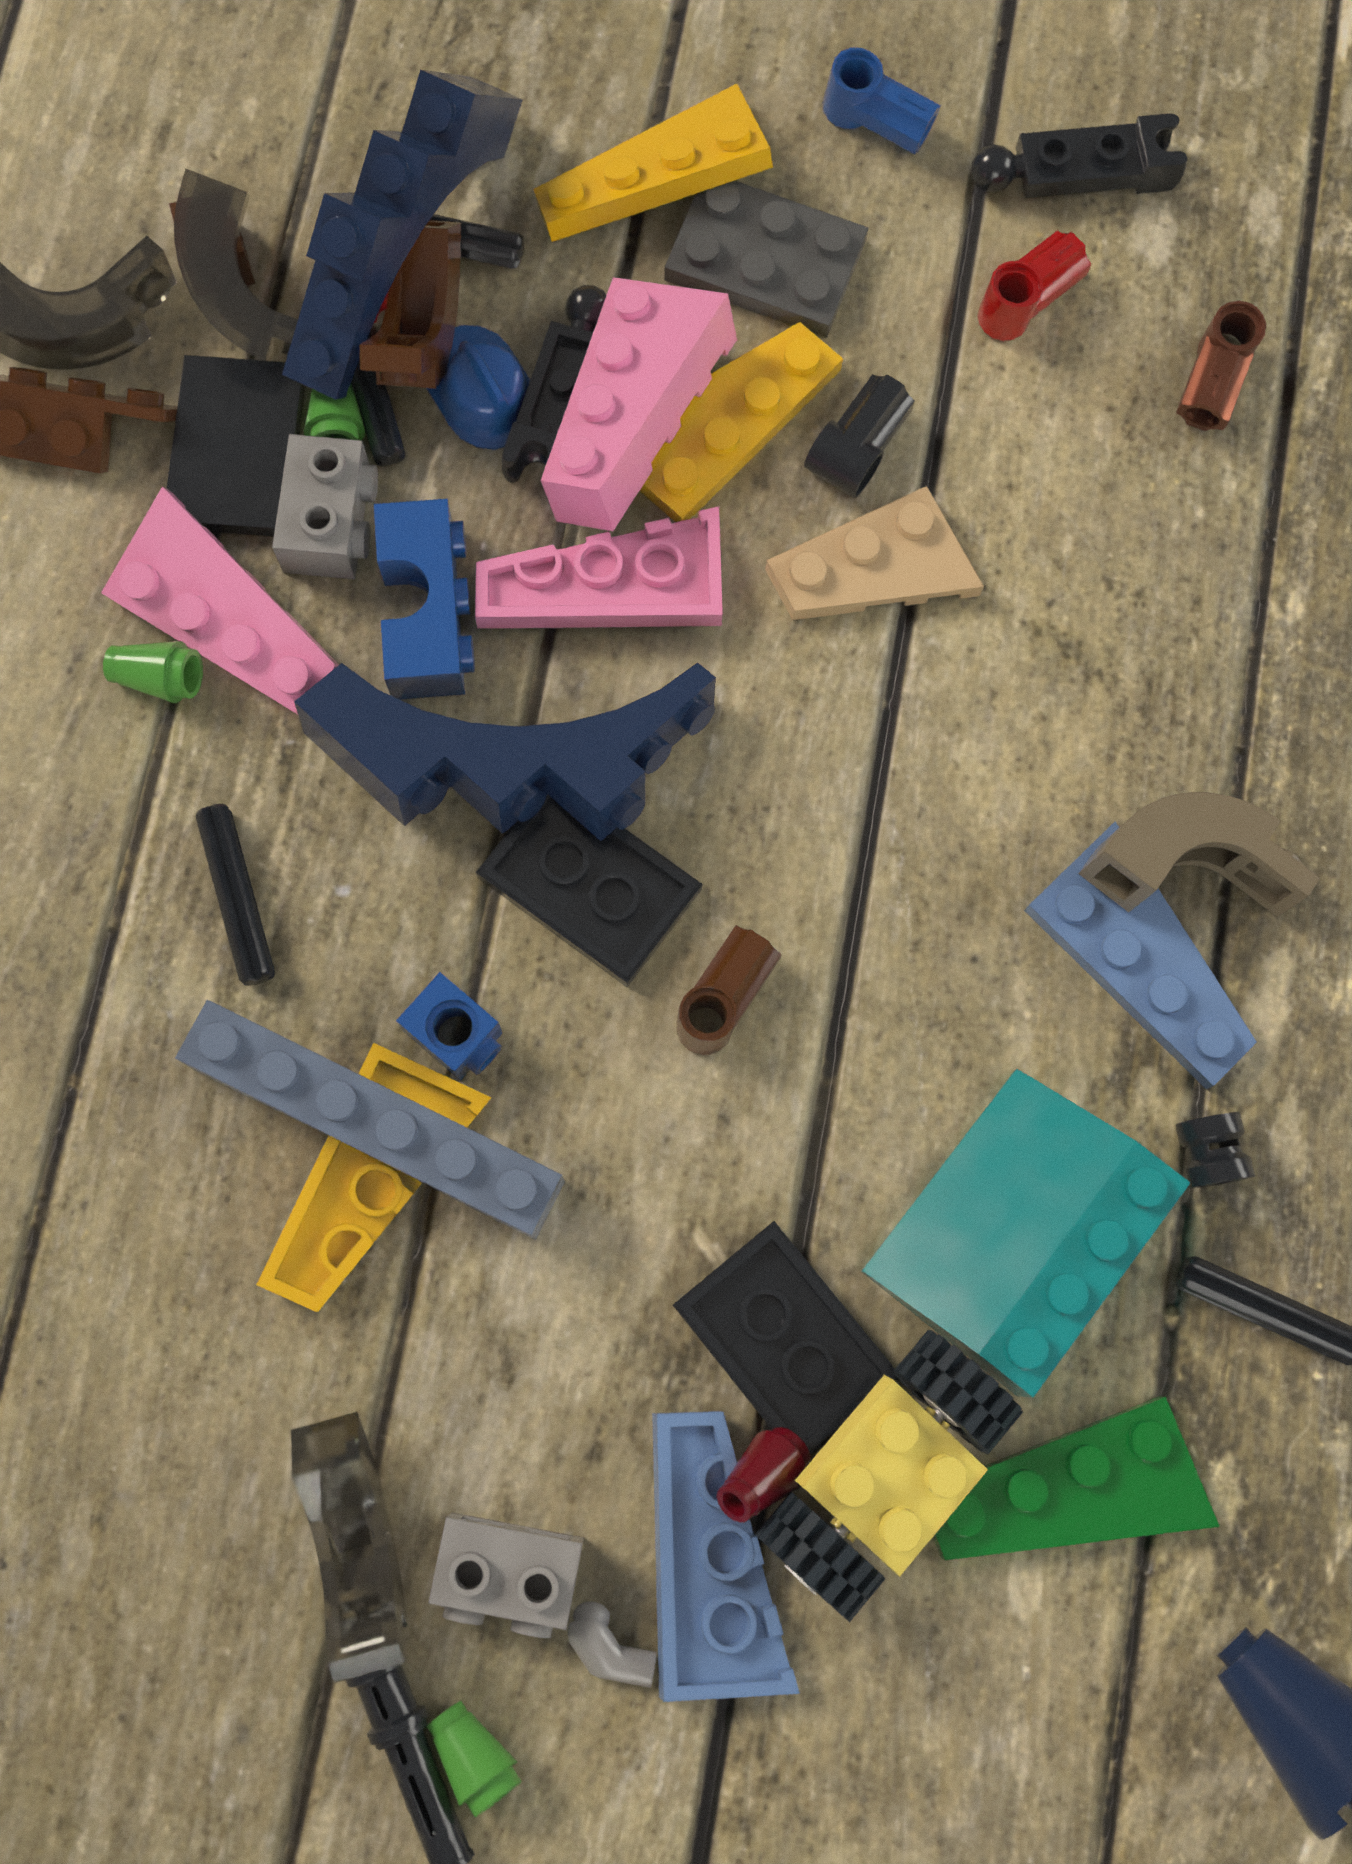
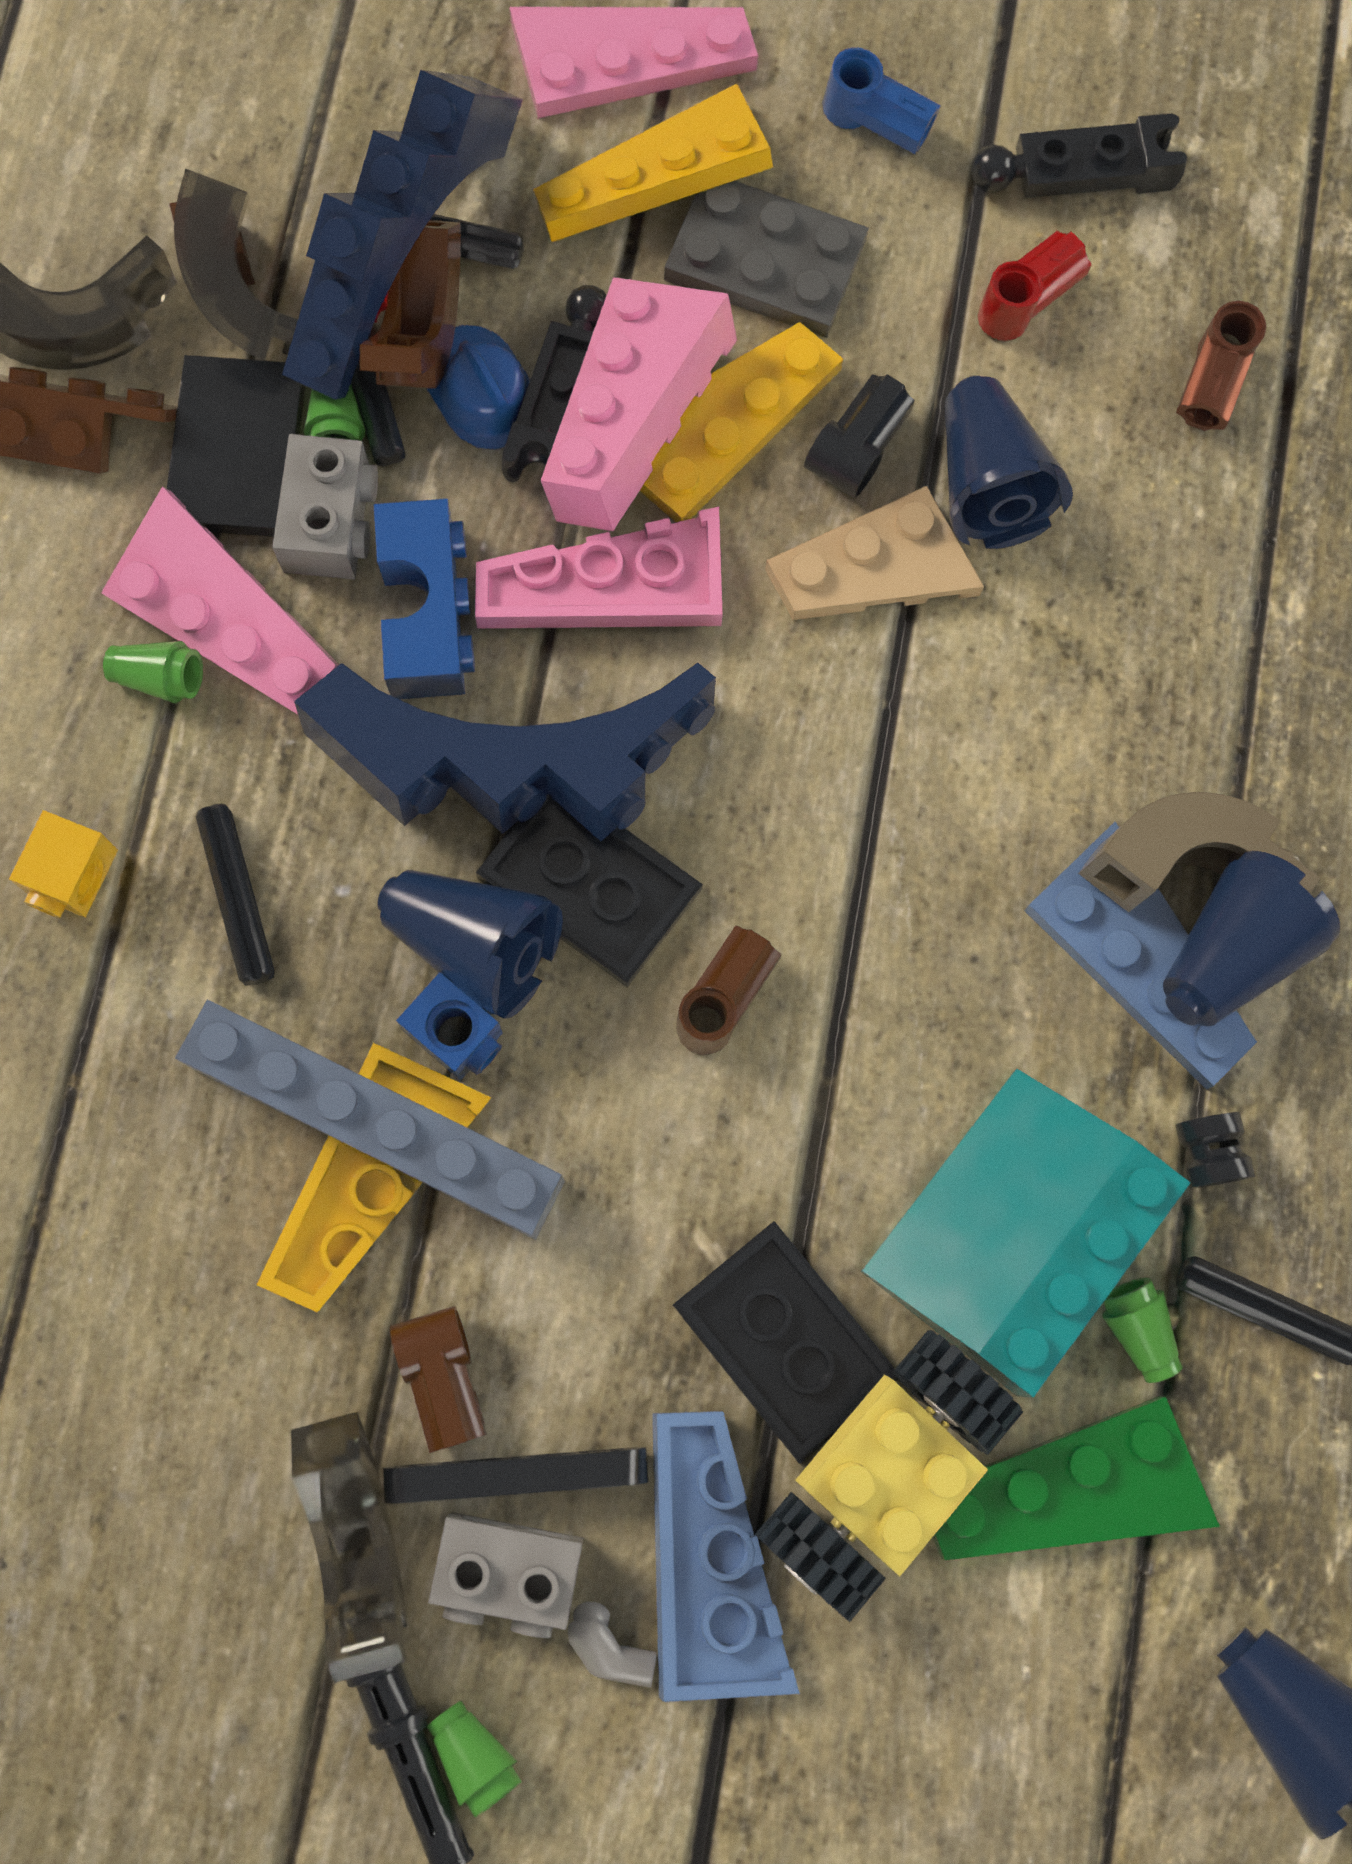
(62, 866): none -> yellow brick
(435, 1361): none -> reddish brown piece
(474, 934): none -> dark blue cone
(515, 1475): none -> black beam
(620, 53): none -> bright pink wing
(763, 1474): dark red cone -> none
(998, 468): none -> dark blue cone
(1144, 1328): none -> bright green cone
(1248, 939): none -> dark blue cone

